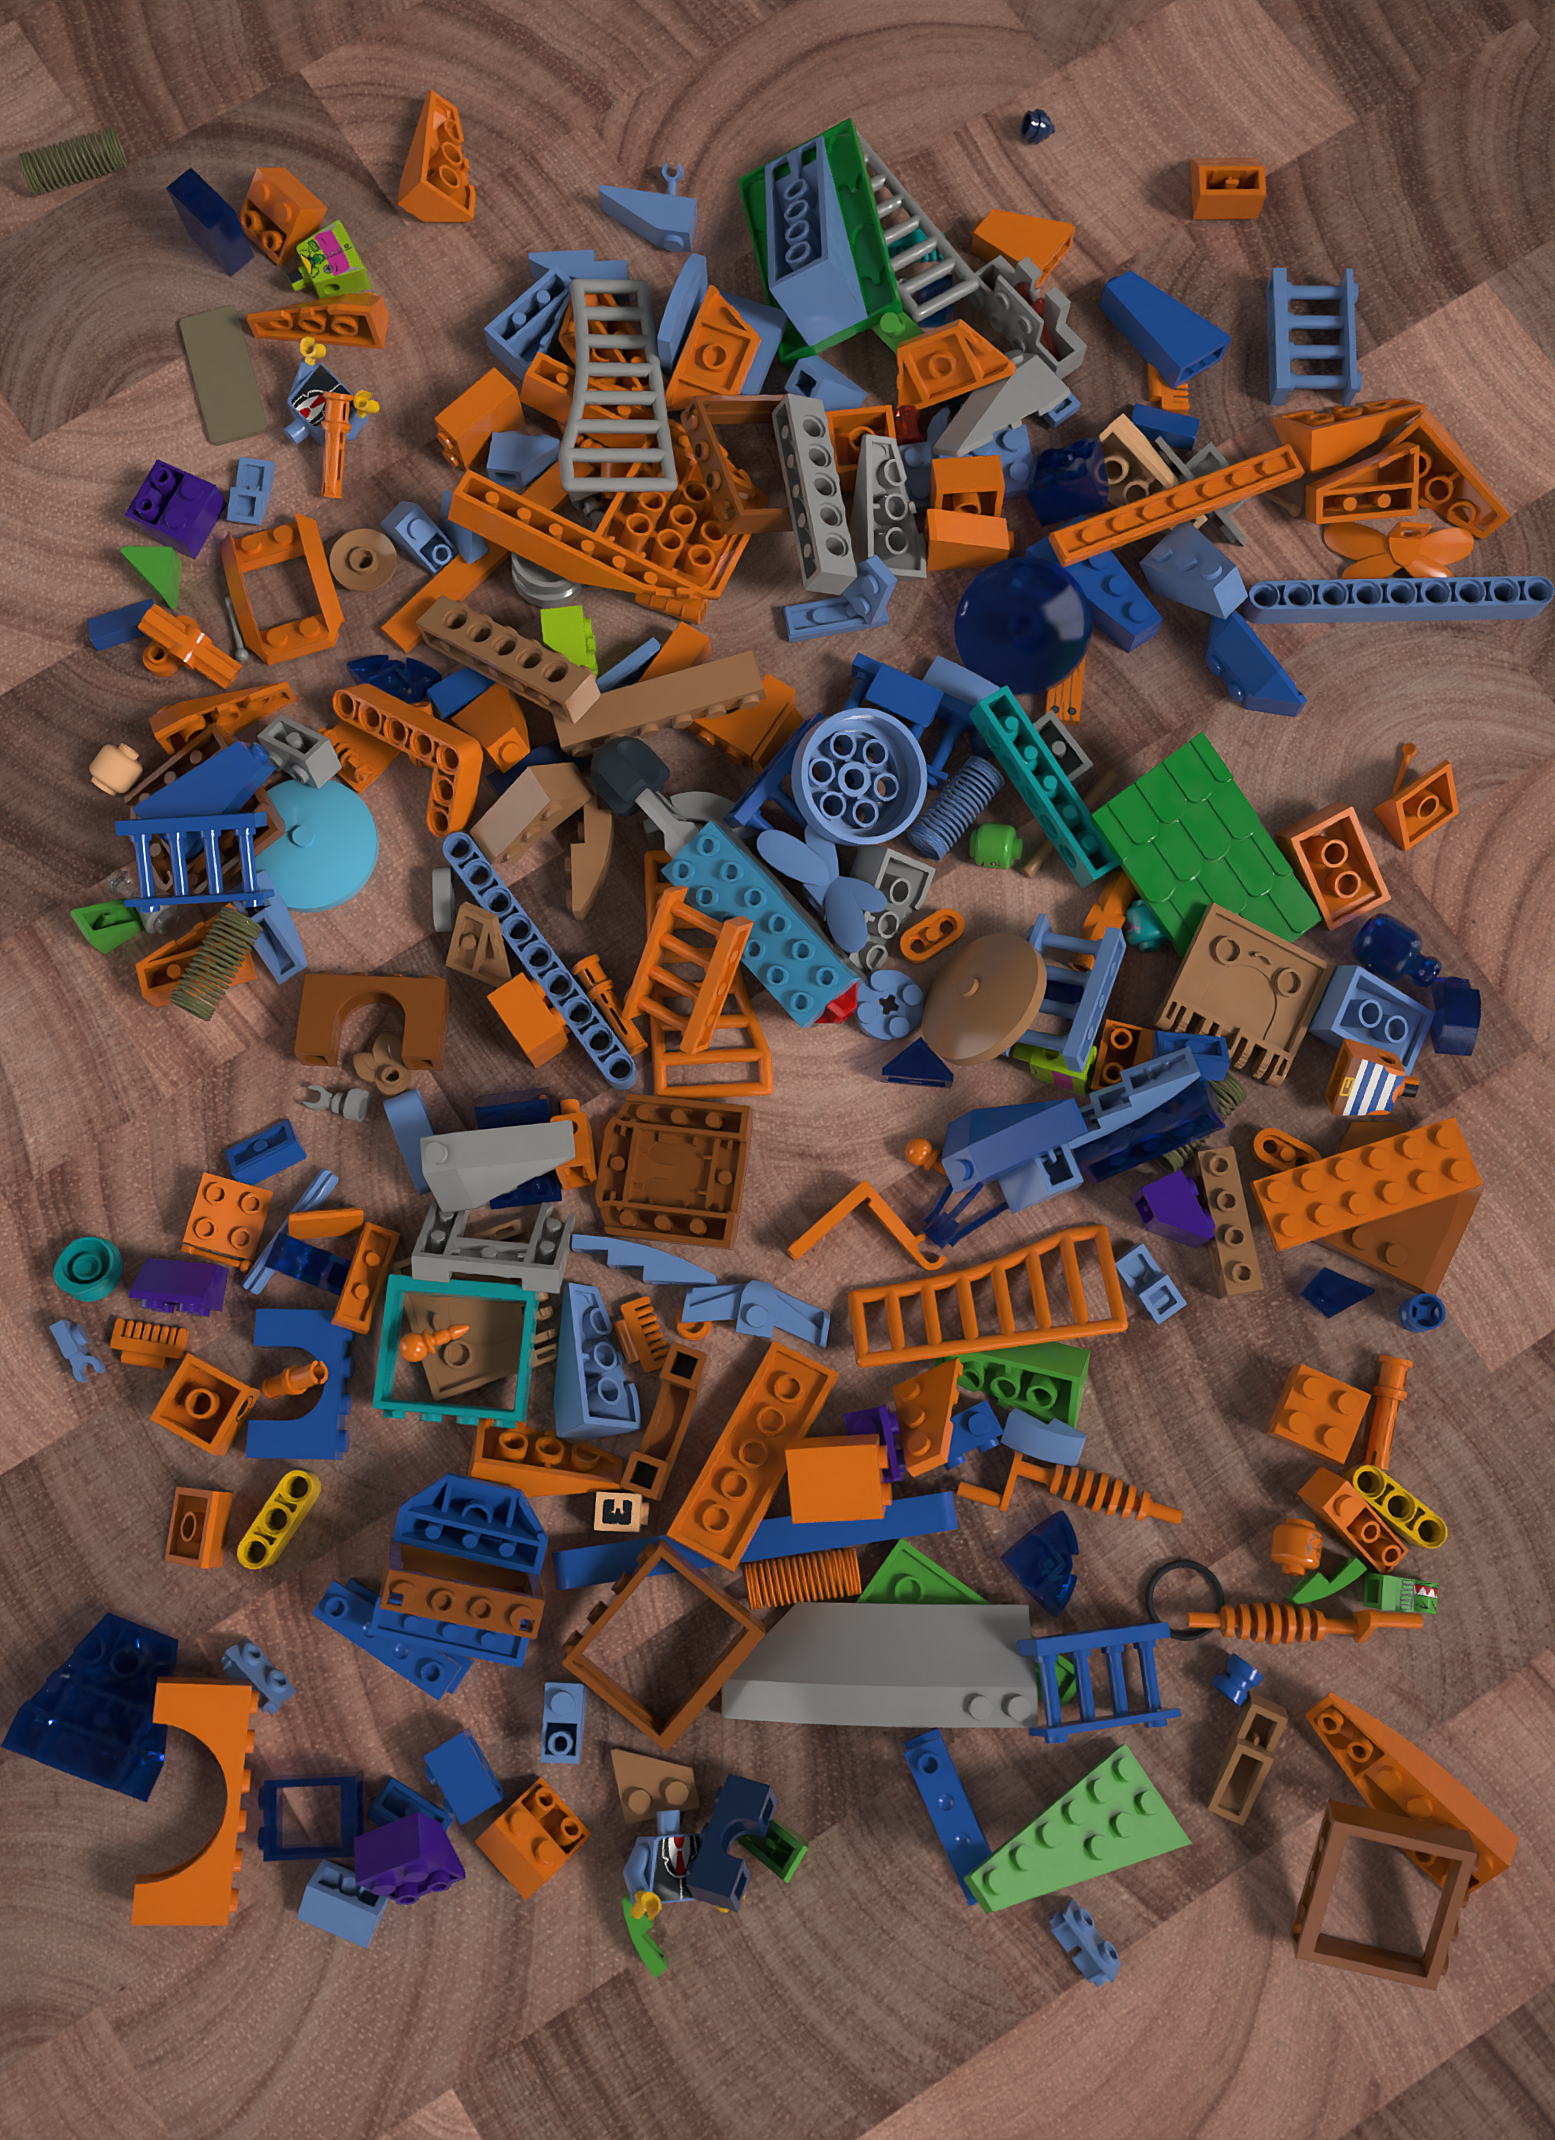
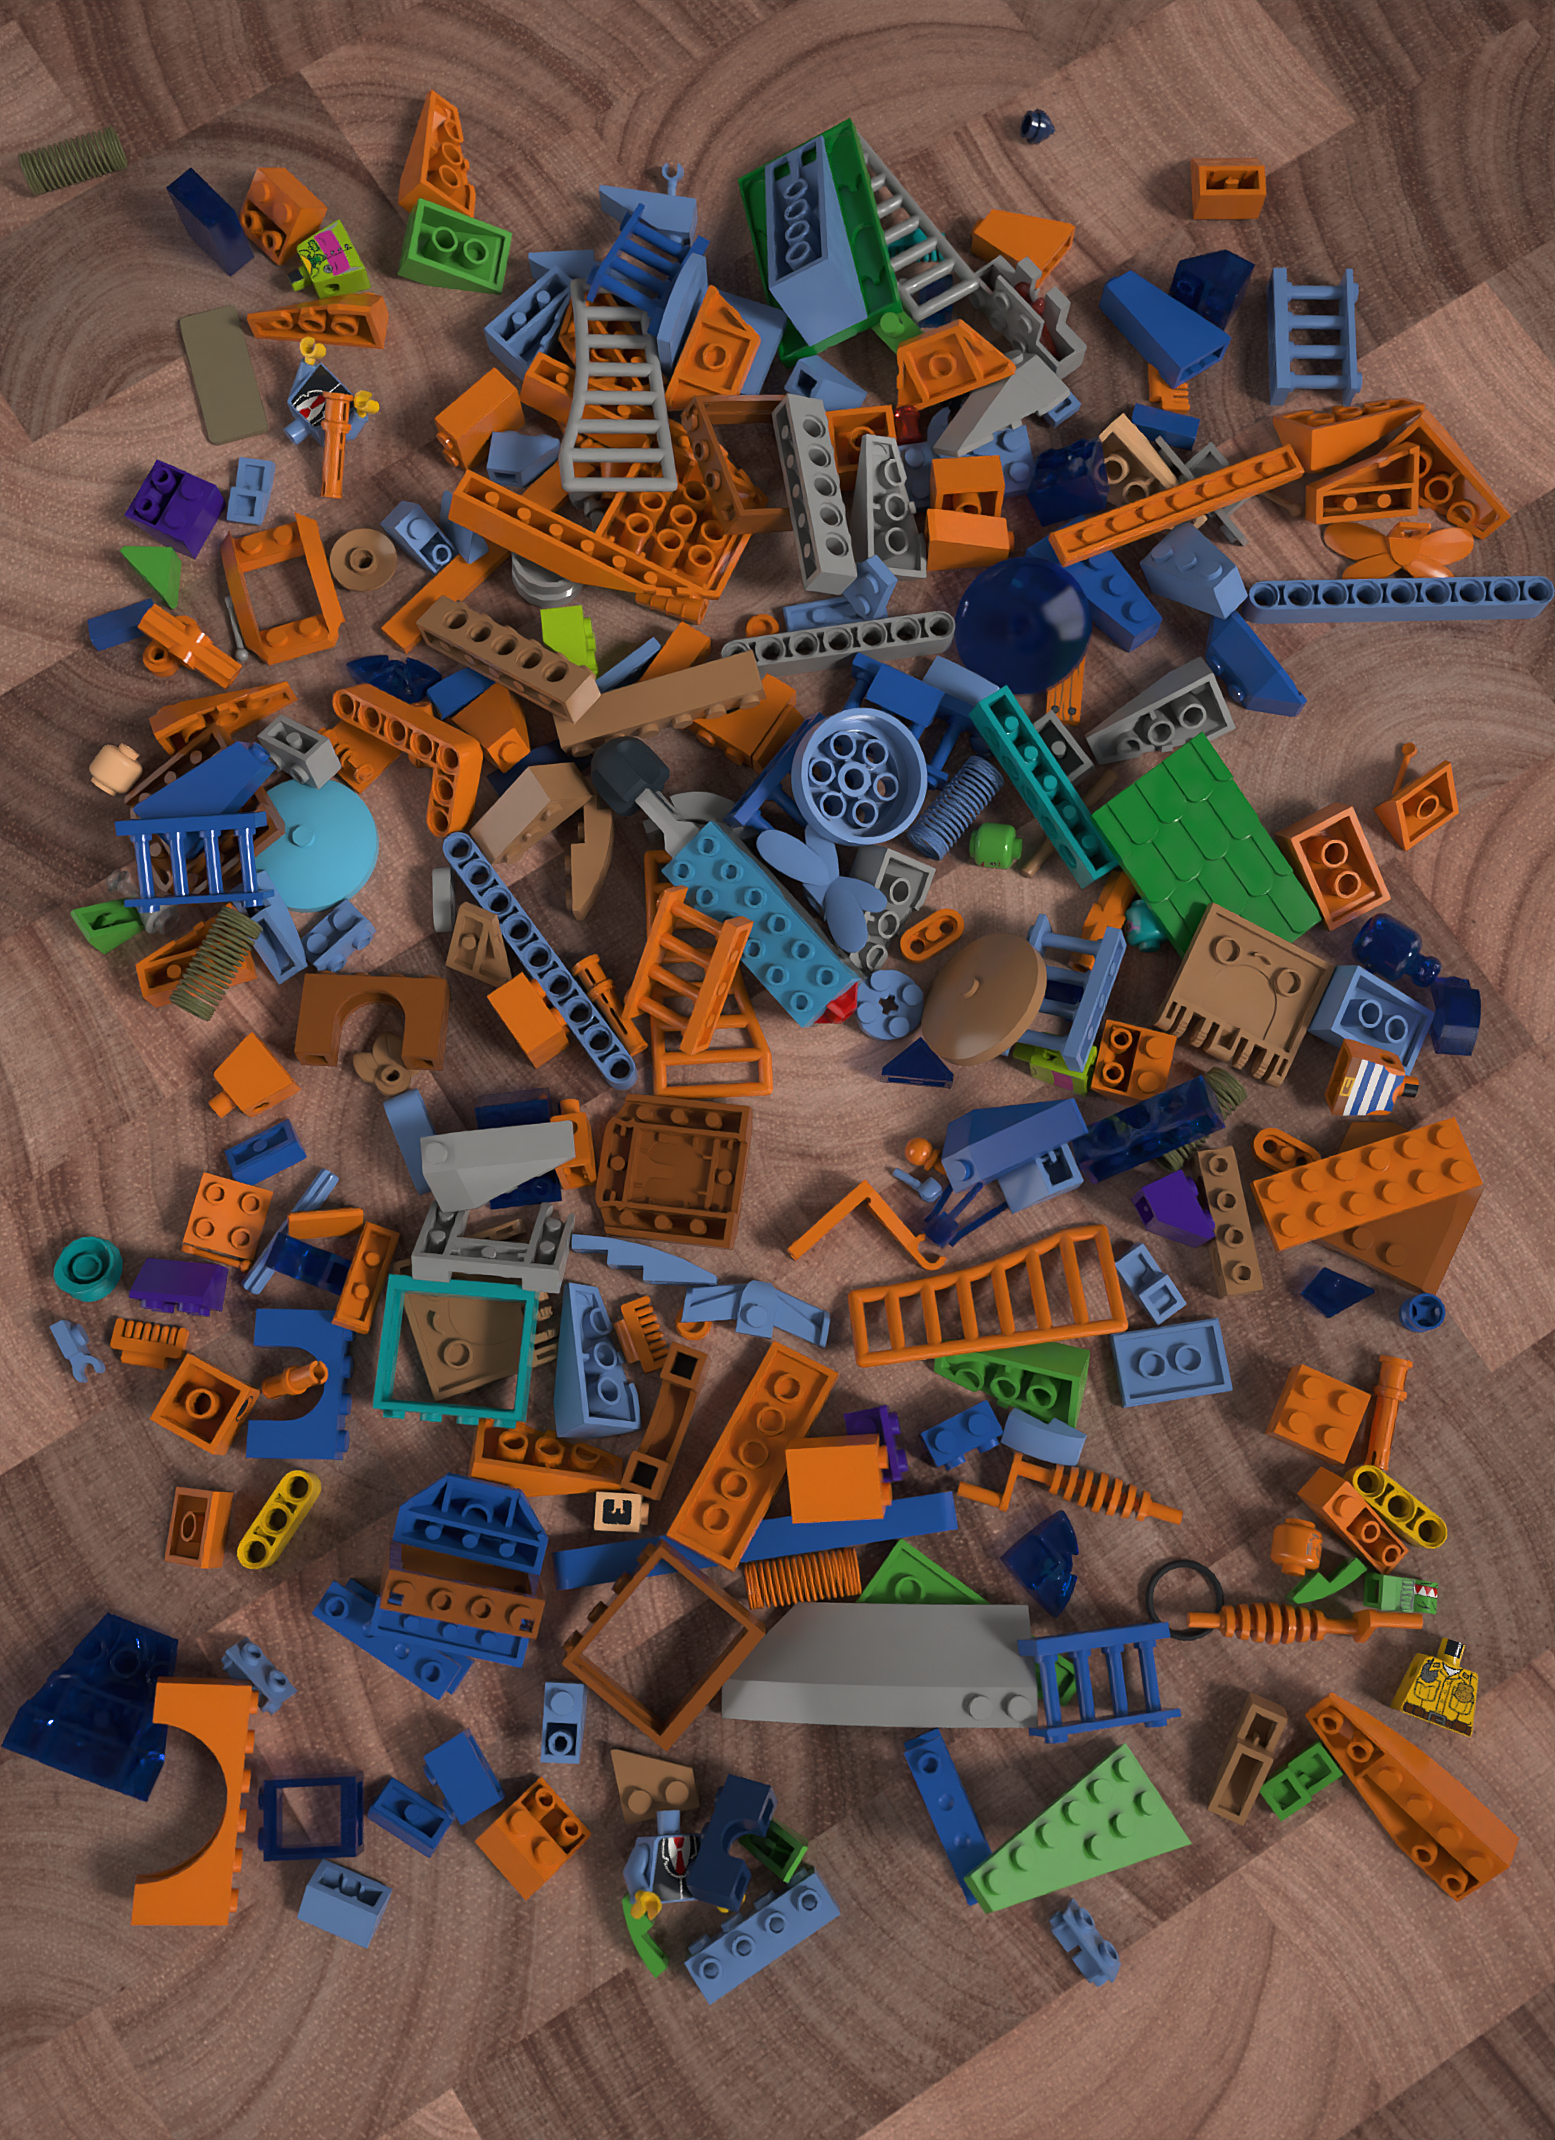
(251, 1080): none -> orange torso
(337, 937): none -> medium blue bracket
(352, 1105): light grey piece -> none
(407, 1859): dark purple slope -> none
(415, 1346): orange bar -> none
(453, 250): none -> bright green slope
(631, 226): none -> blue fence
(761, 626): none -> orange tile
(761, 1934): none -> medium blue brick
(853, 637): none -> light grey beam
(925, 1414): orange wing -> none
(928, 1191): none -> medium blue hand
(1140, 1092): medium blue slope -> none
(1164, 716): none -> light grey wedge
(1170, 1362): none -> medium blue tile
(1208, 1051): blue slope -> none
(1212, 285): none -> clear blue slope
(1236, 1680): blue wheel -> none
(1300, 1779): none -> bright green slope
(1401, 1831): dark orange window -> none
(1439, 1689): none -> torso

